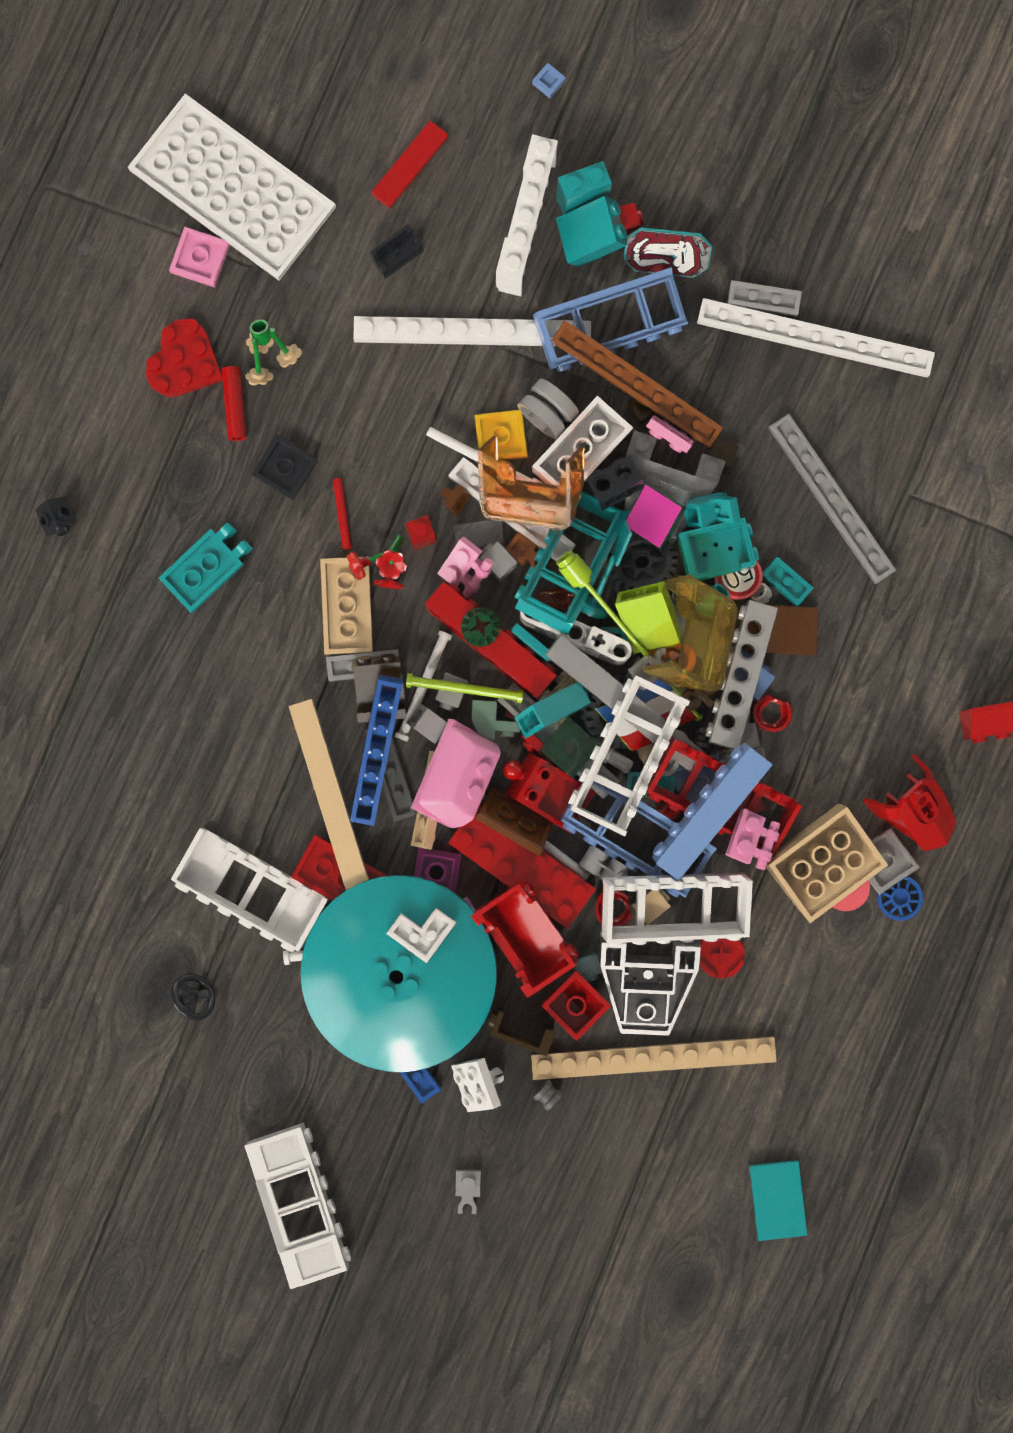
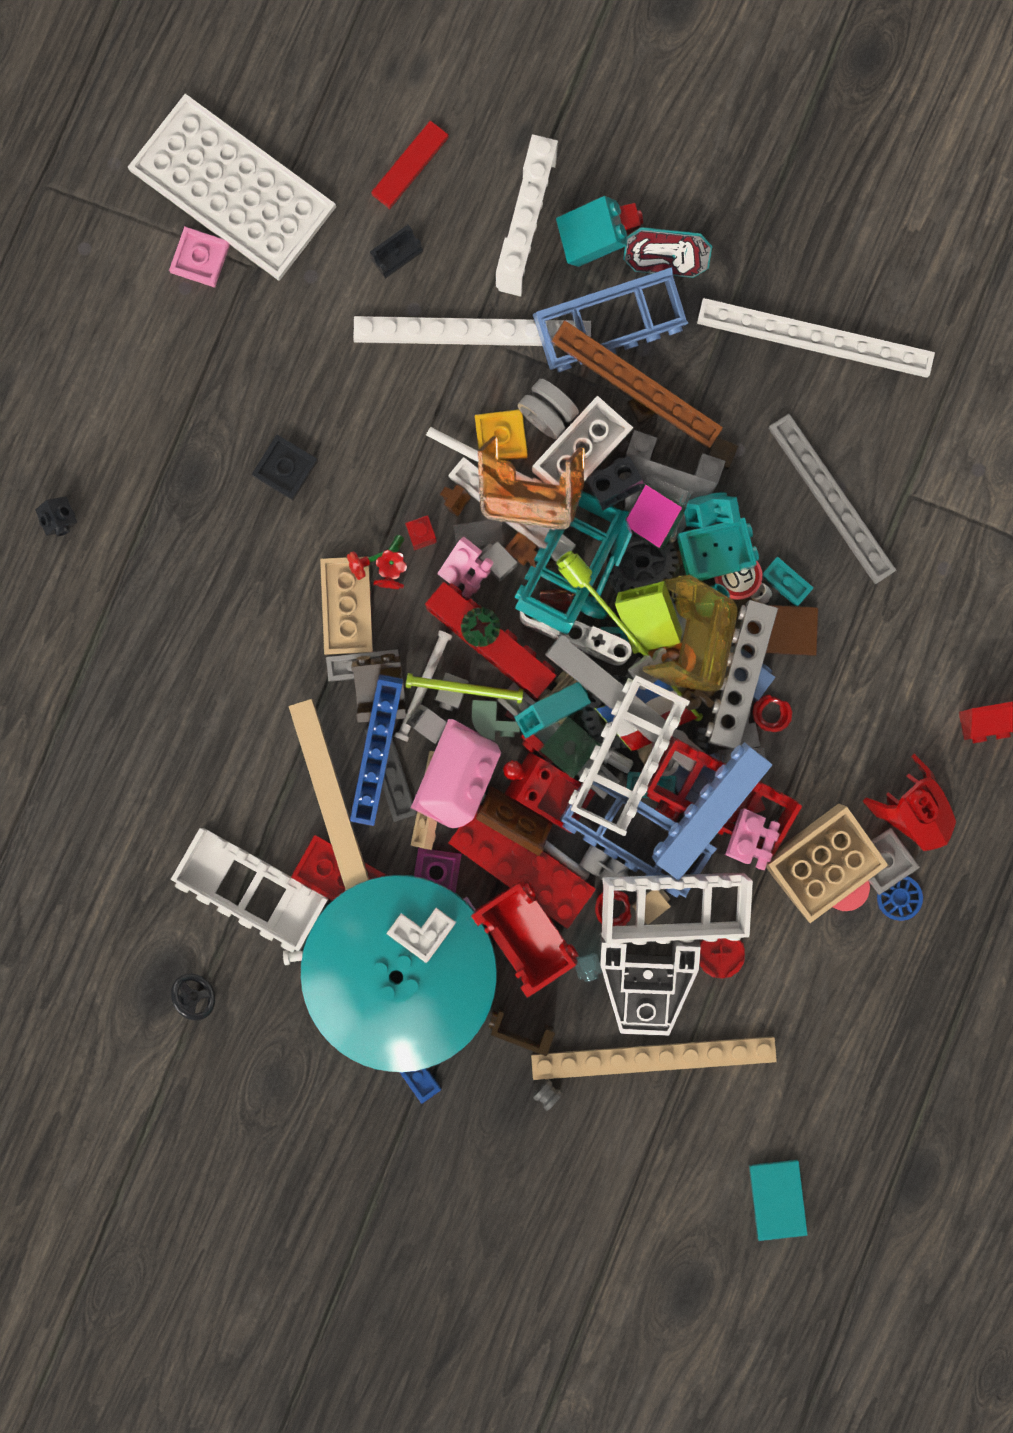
(184, 361): red plate -> none
(205, 567): teal tile -> none
(234, 403): red piece -> none
(260, 340): plant -> none
(280, 1157): white window -> none
(342, 514): red bar -> none
(468, 1187): light grey plate -> none
(477, 1084): white plate -> none
(526, 638): teal tile -> none
(549, 80): medium blue tile -> none
(575, 1005): red slope -> none
(582, 187): teal brick -> none
(661, 428): bright pink plate -> none
(764, 298): light grey plate -> none

